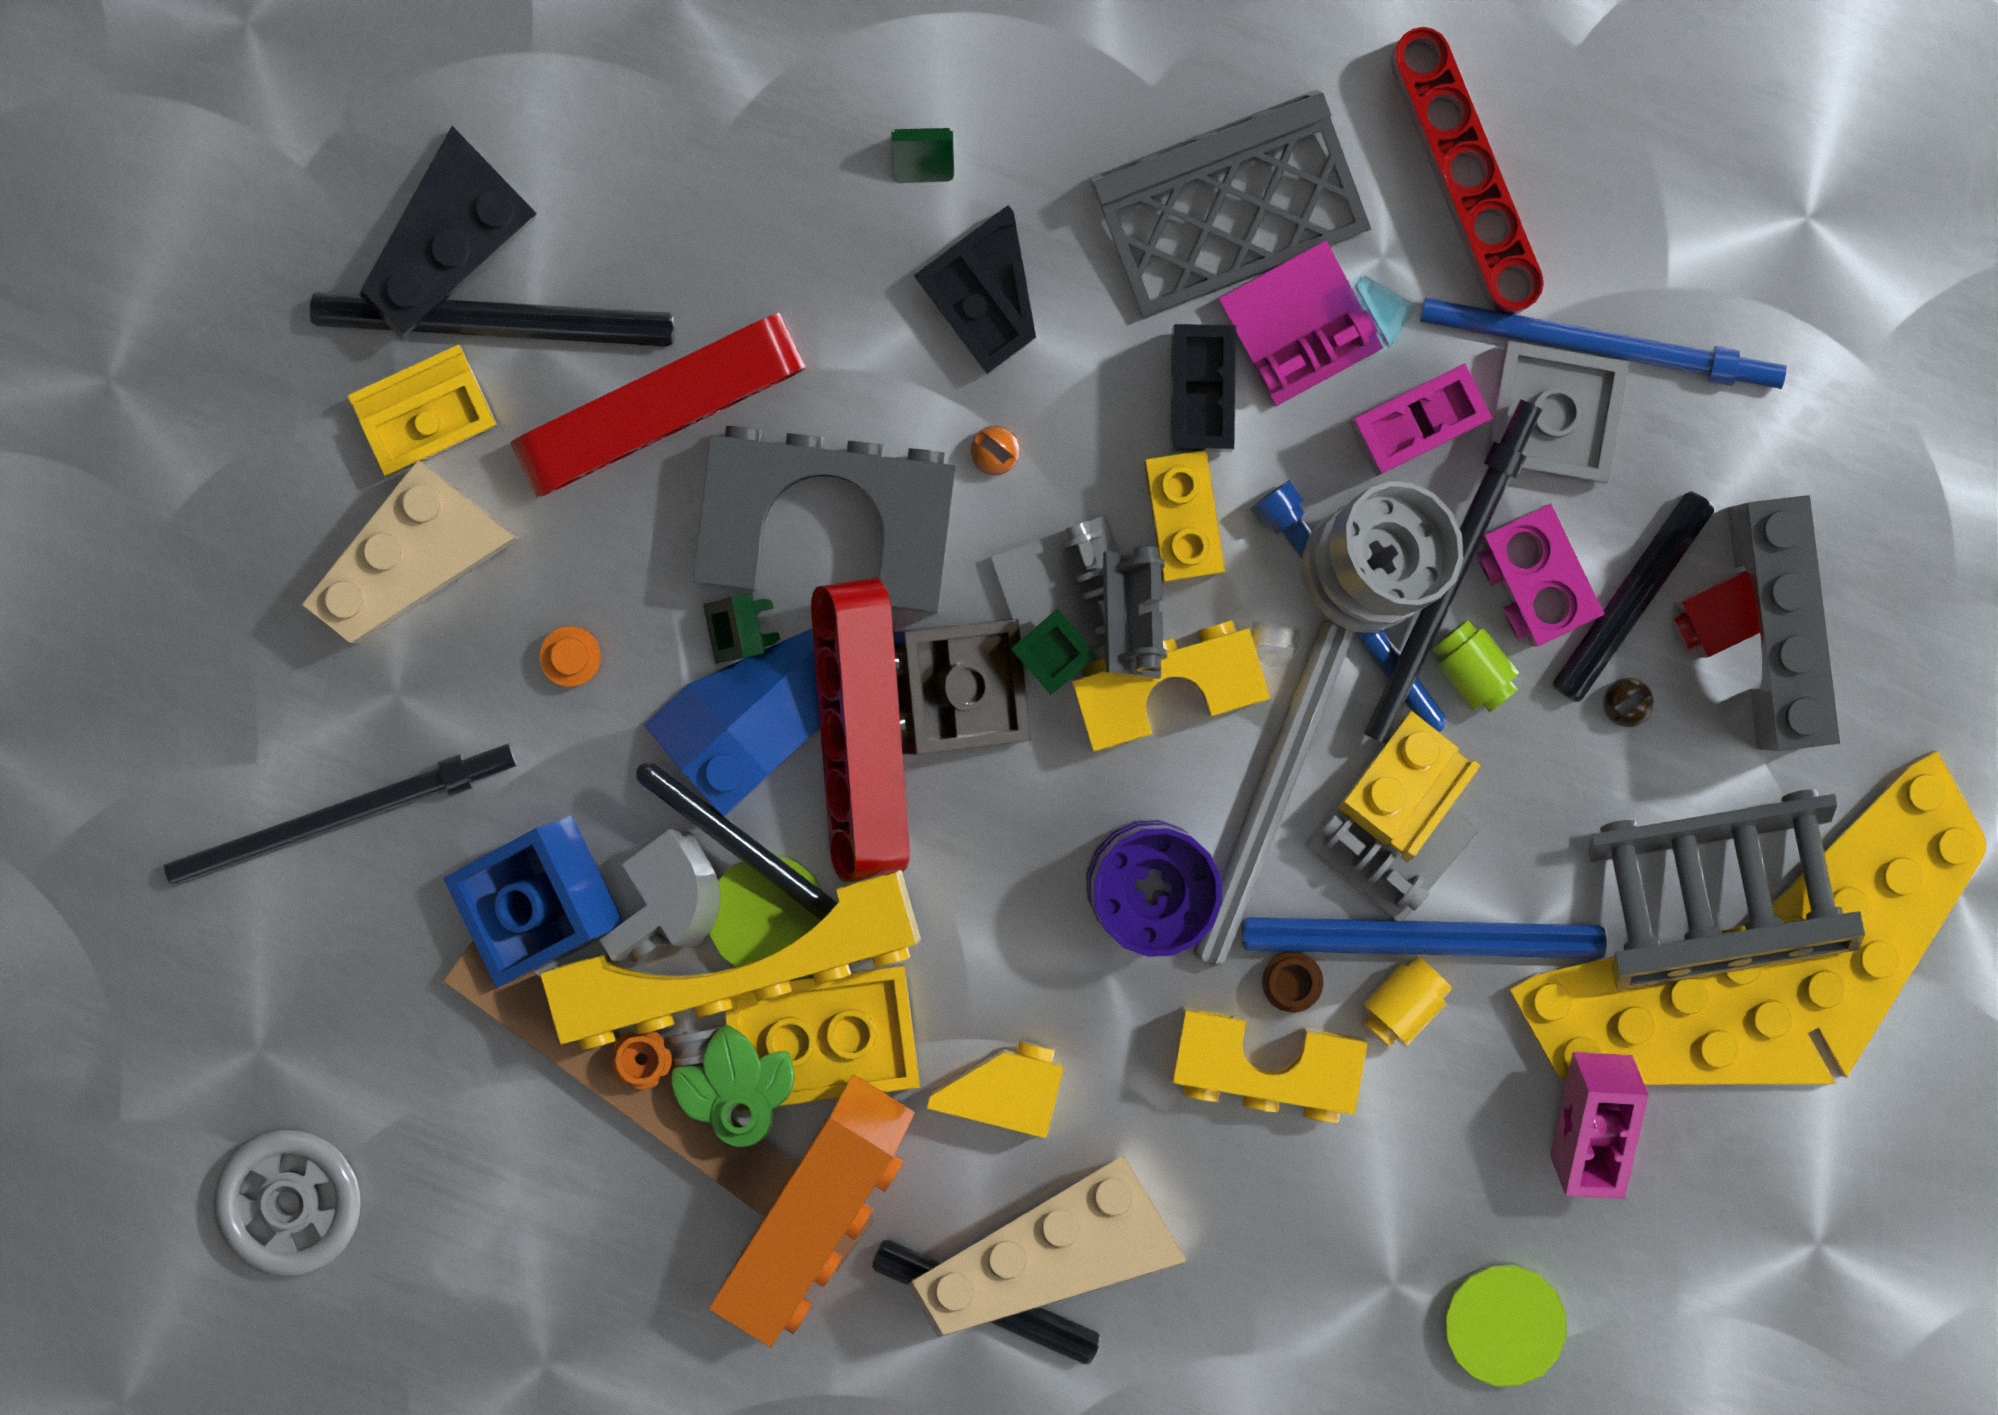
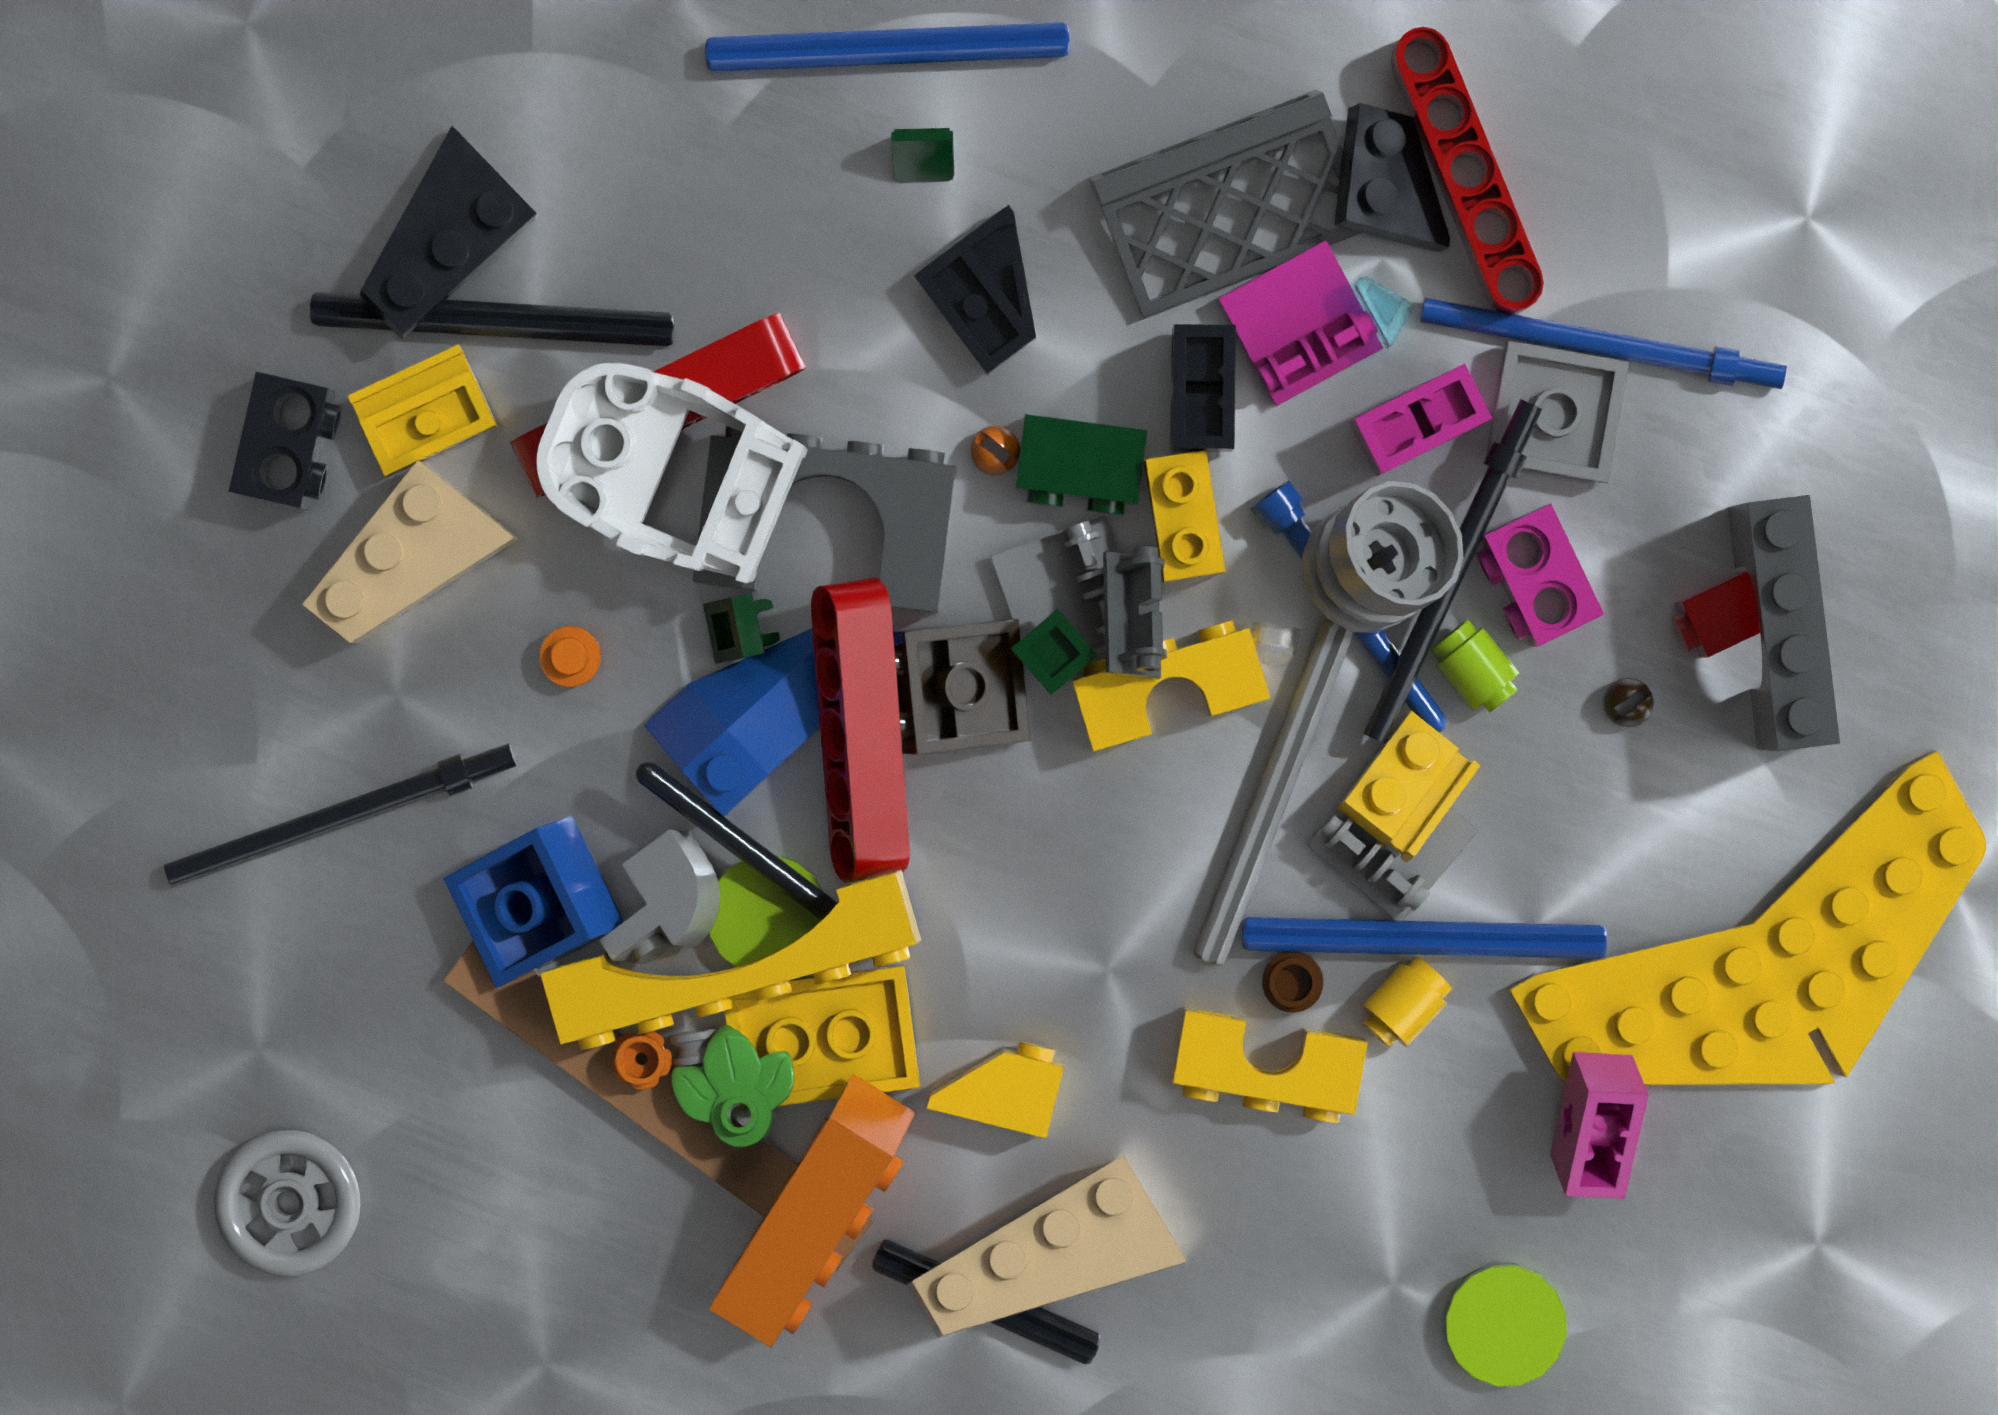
(267, 438): none -> black brick
(612, 447): none -> white slope
(887, 46): none -> blue axle
(1080, 462): none -> dark green brick
(1174, 916): dark purple wheel -> none
(1388, 181): none -> black wing
(1633, 596): black axle -> none
(1705, 947): dark grey fence -> none

